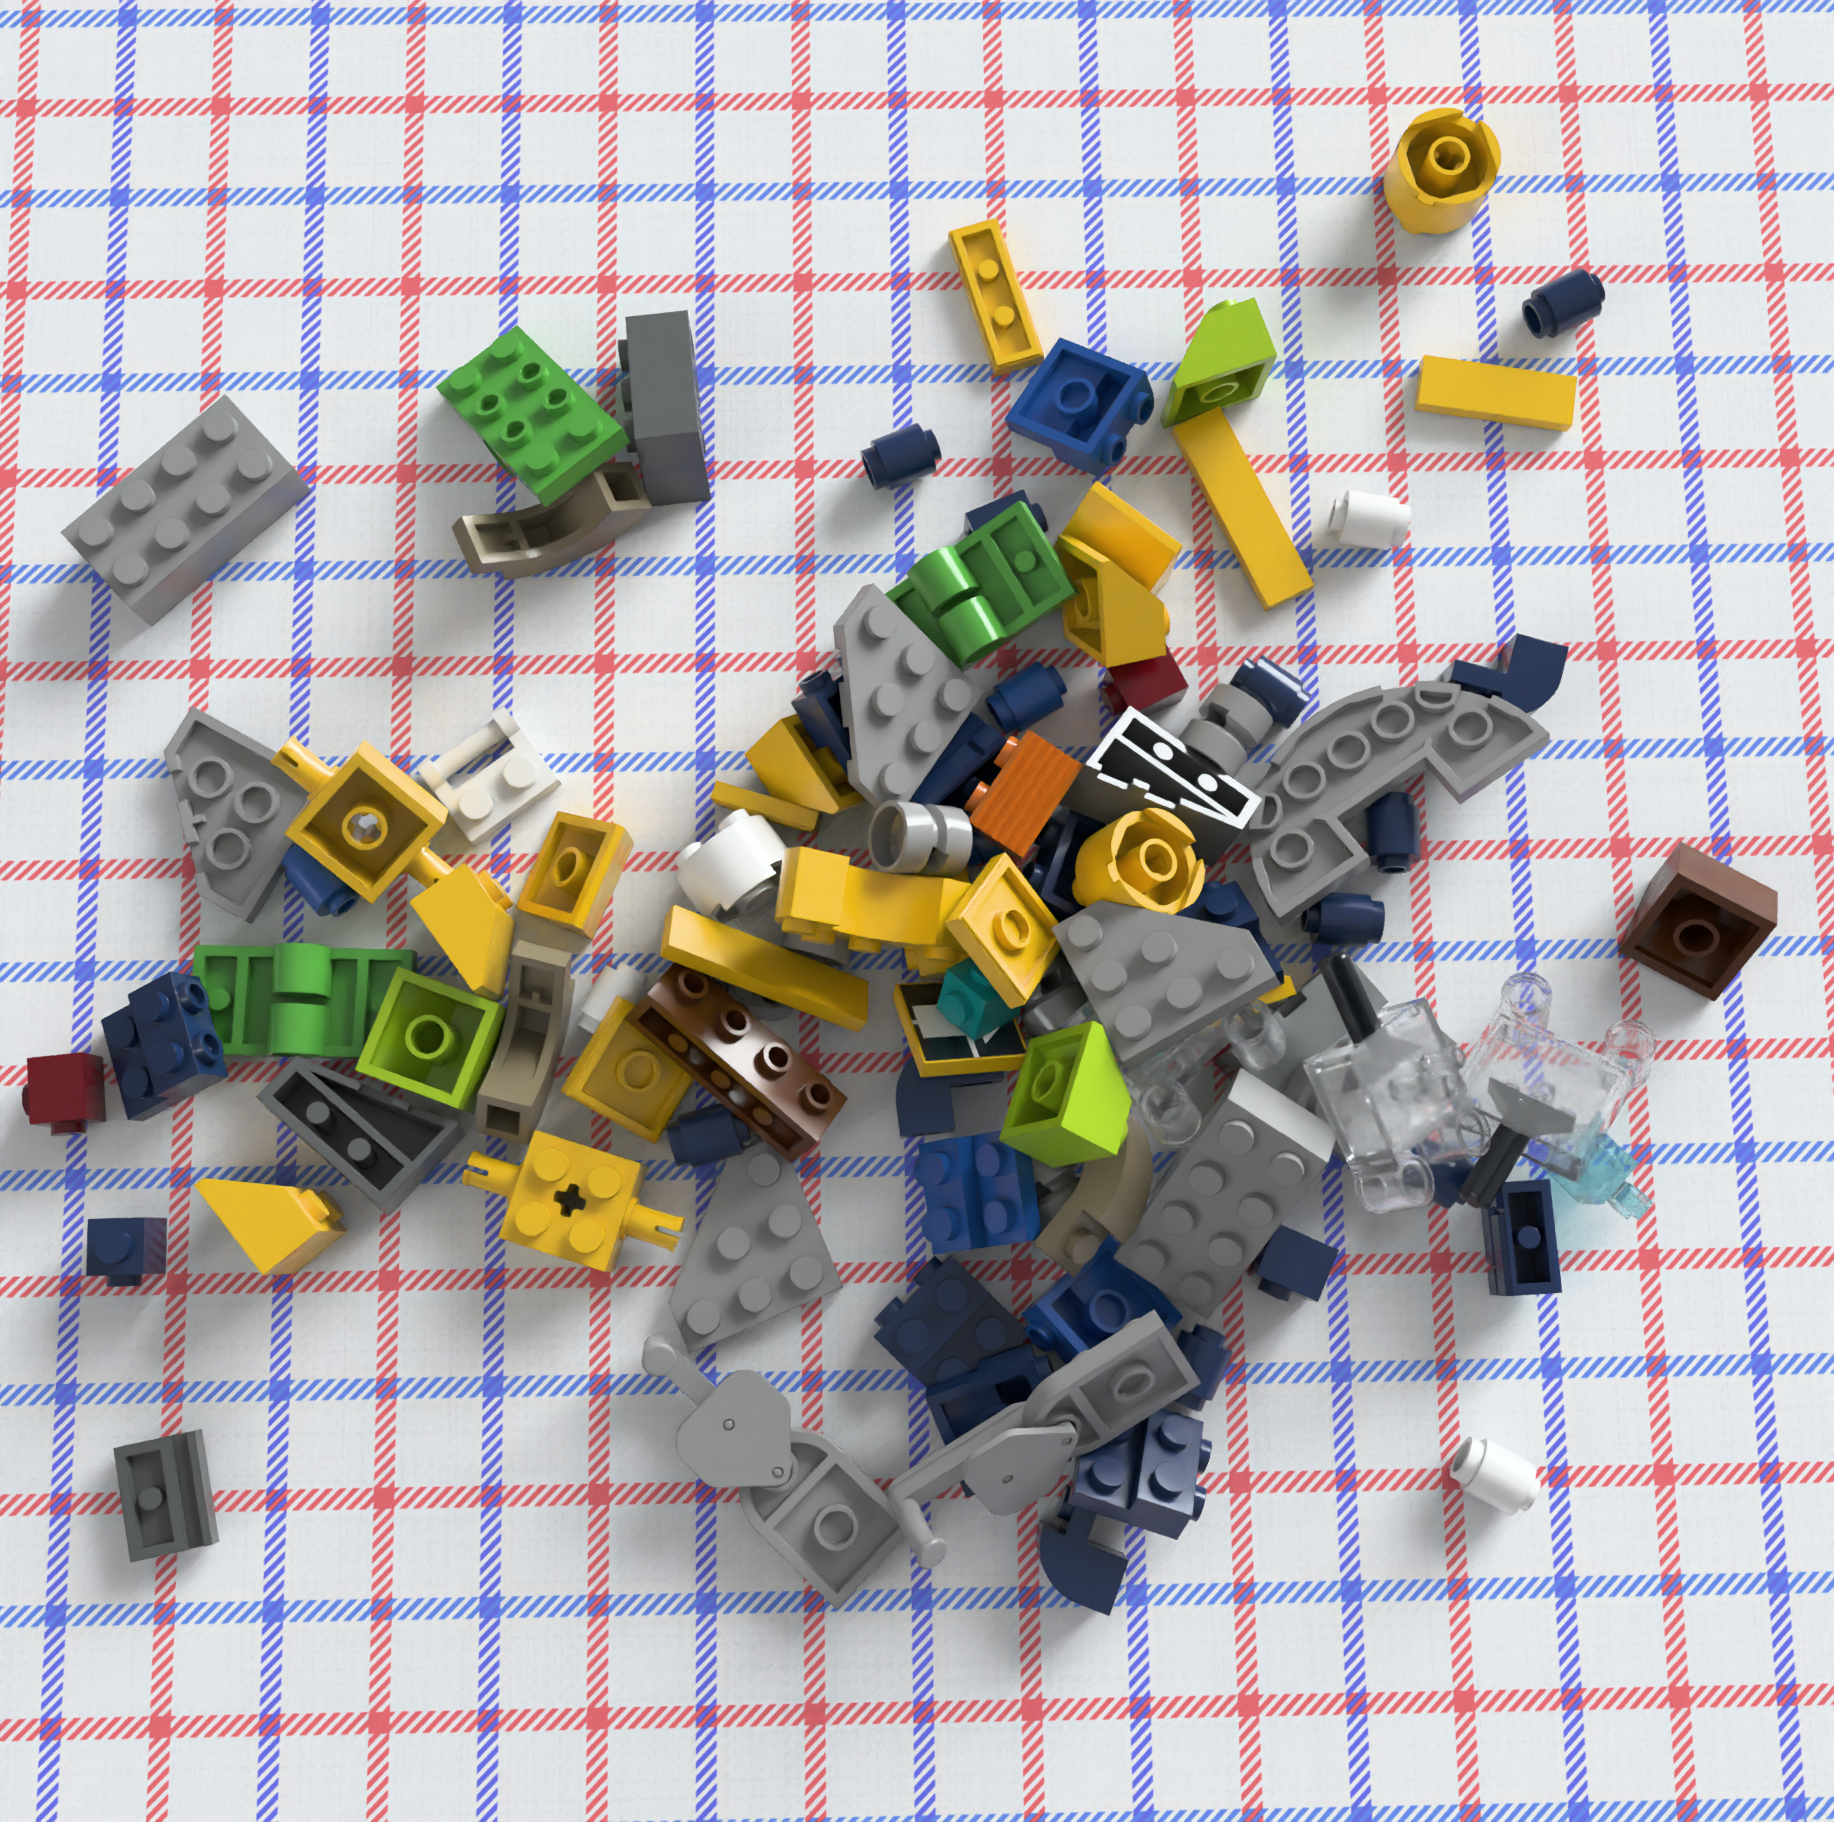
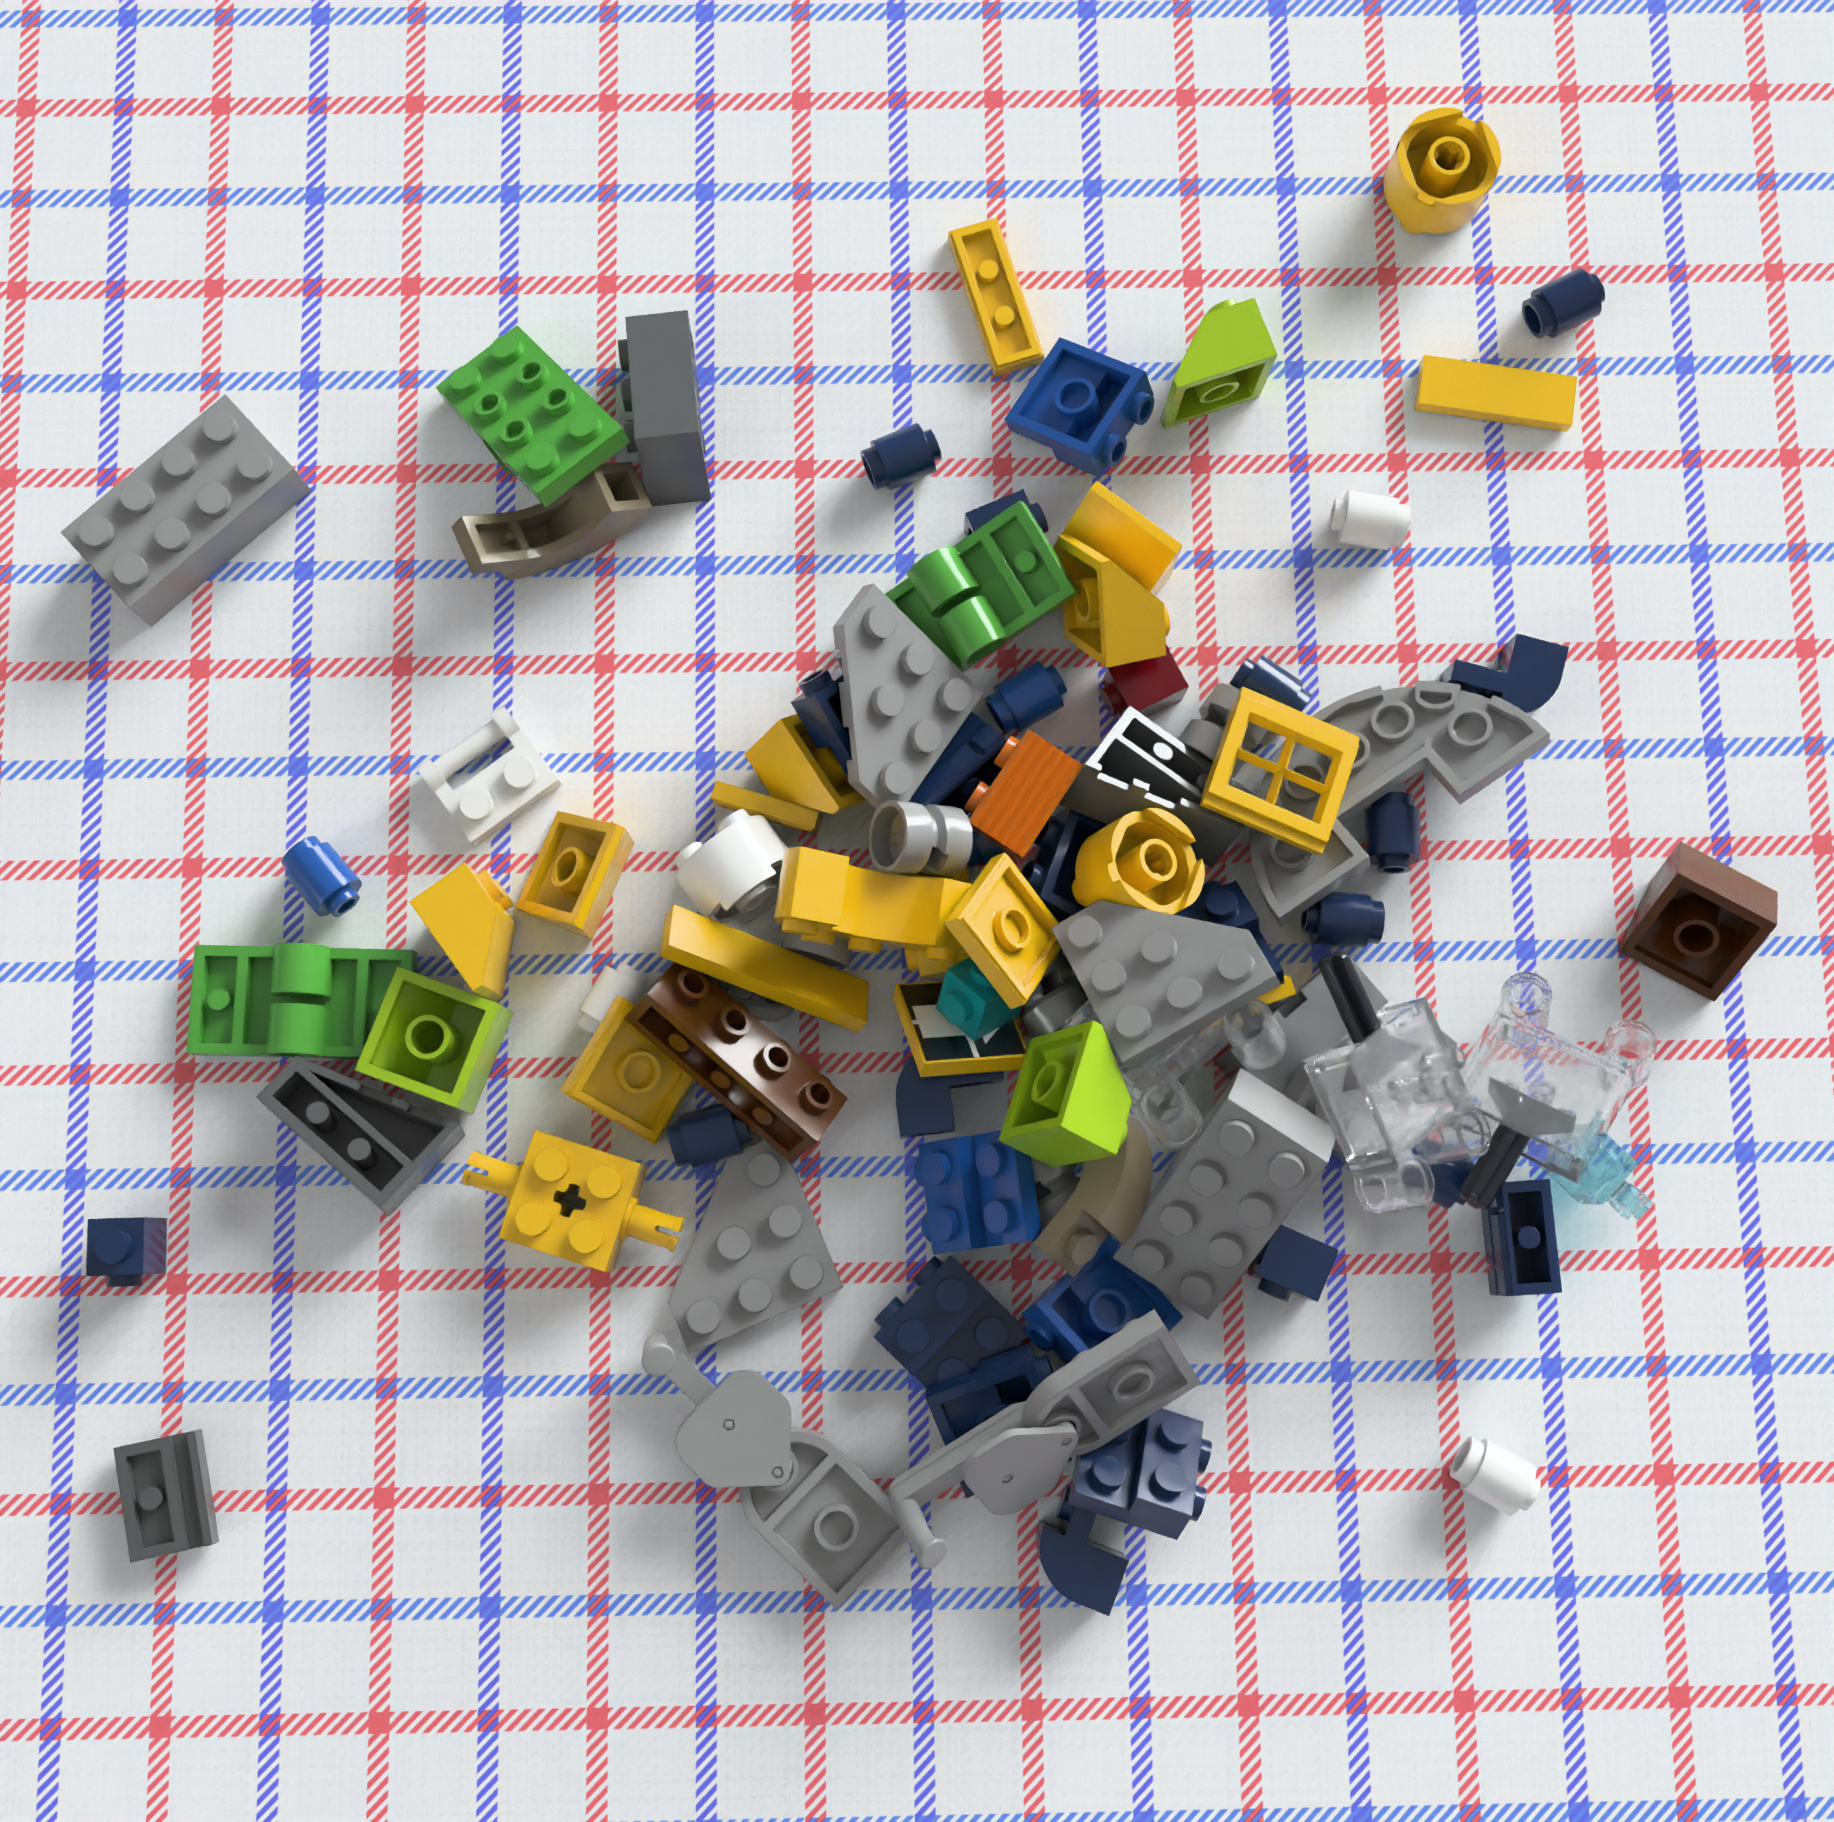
(65, 1092): dark red brick -> none
(164, 1045): dark blue plate -> none
(232, 811): light grey plate -> none
(275, 1223): yellow slope -> none
(364, 786): yellow brick -> none
(529, 1045): dark tan arch -> none
(1208, 1360): dark blue brick -> none
(1242, 509): yellow tile -> none
(1264, 814): none -> yellow piece

